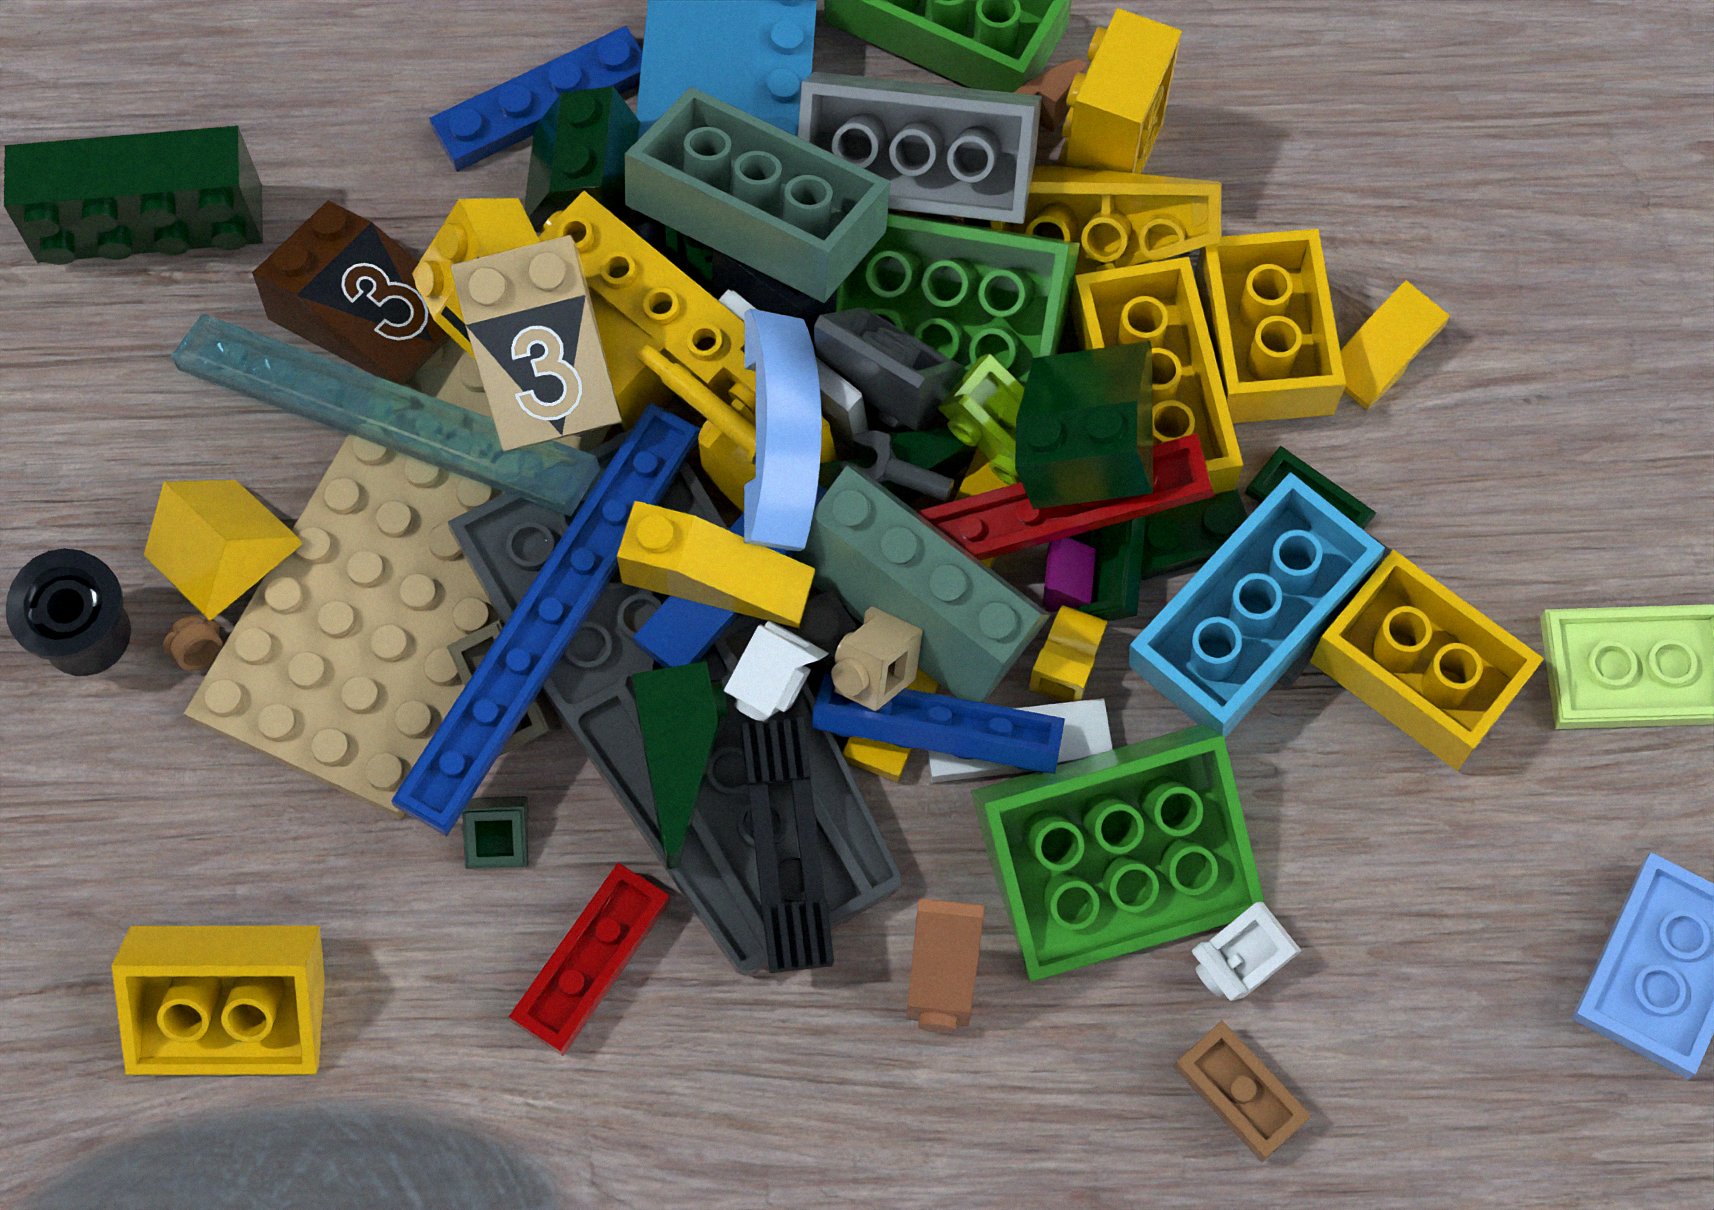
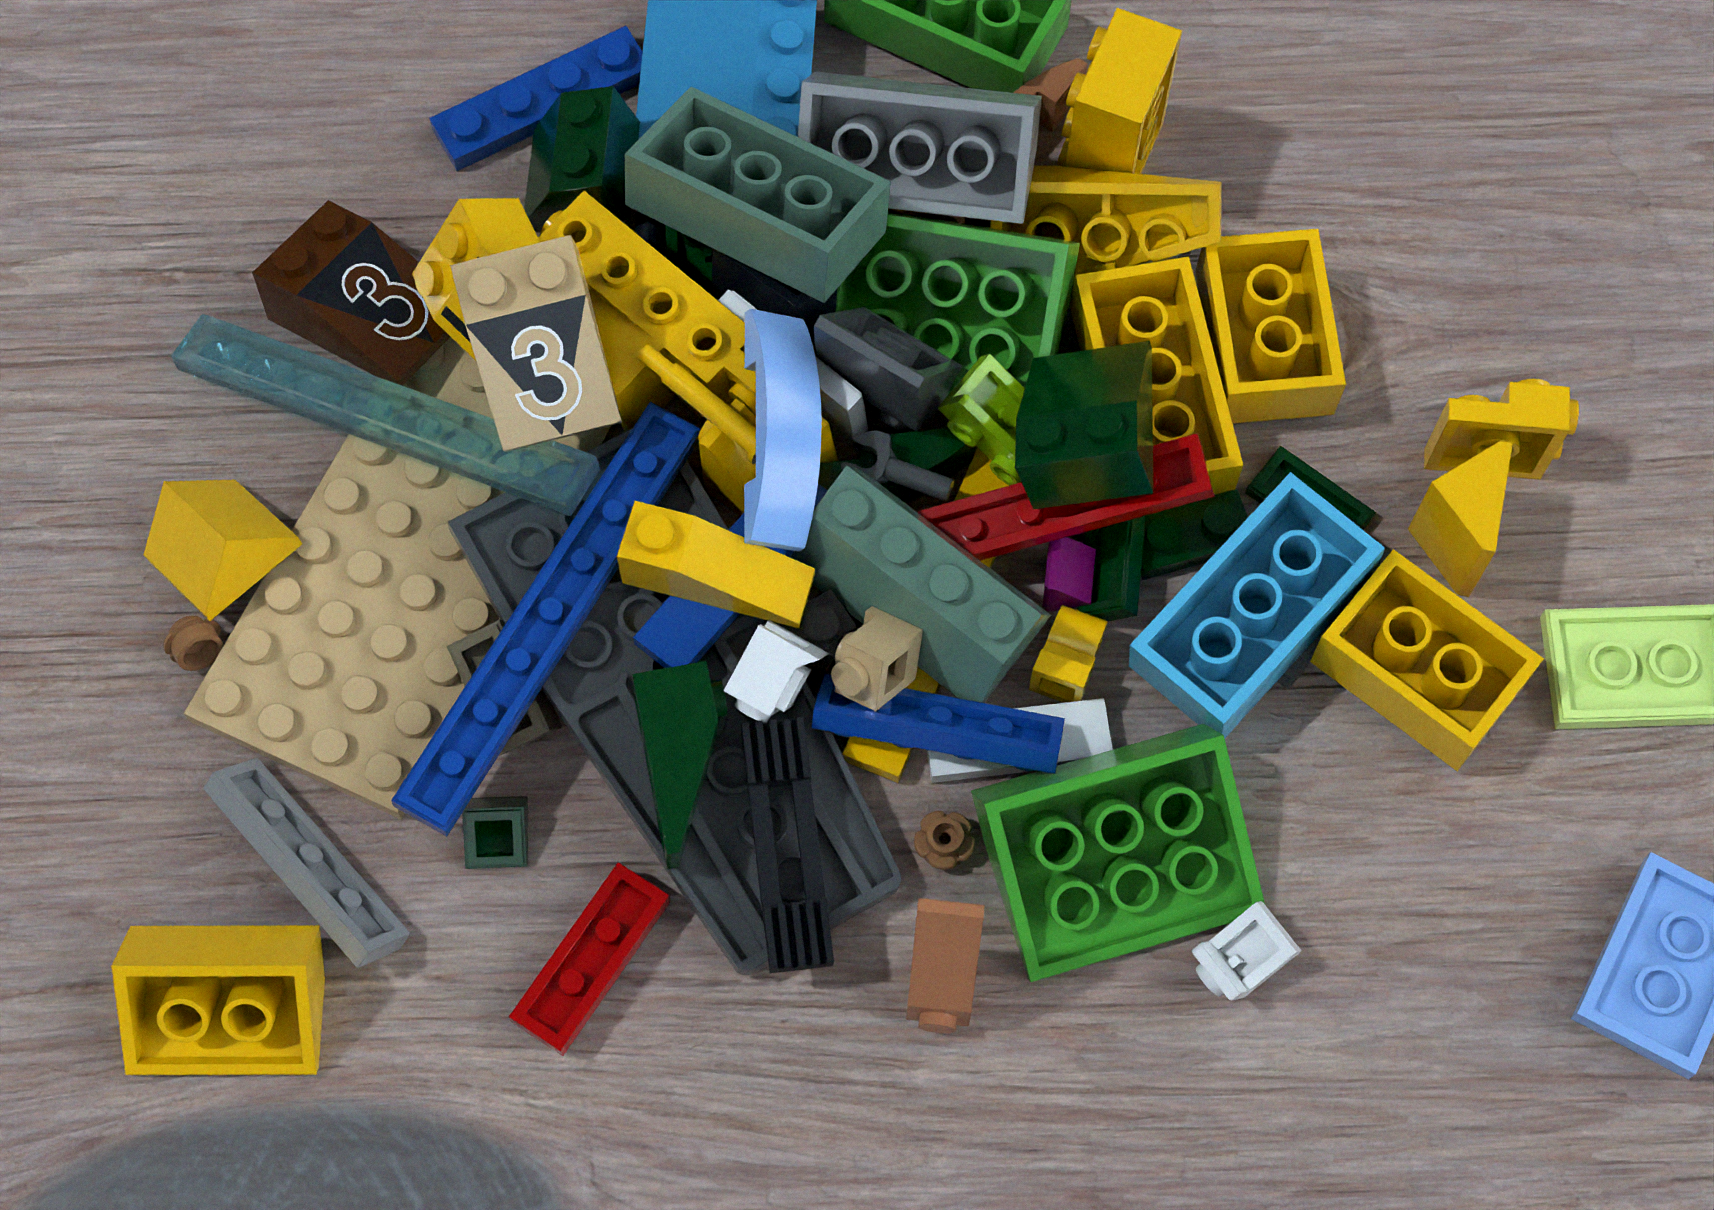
(69, 612): black piece -> none
(134, 194): dark green brick -> none
(307, 862): none -> light grey plate
(944, 855): none -> medium nougat plate
(1242, 1091): medium nougat plate -> none
(1389, 342): yellow slope -> none
(1463, 516): none -> yellow slope
(1528, 415): none -> yellow plate

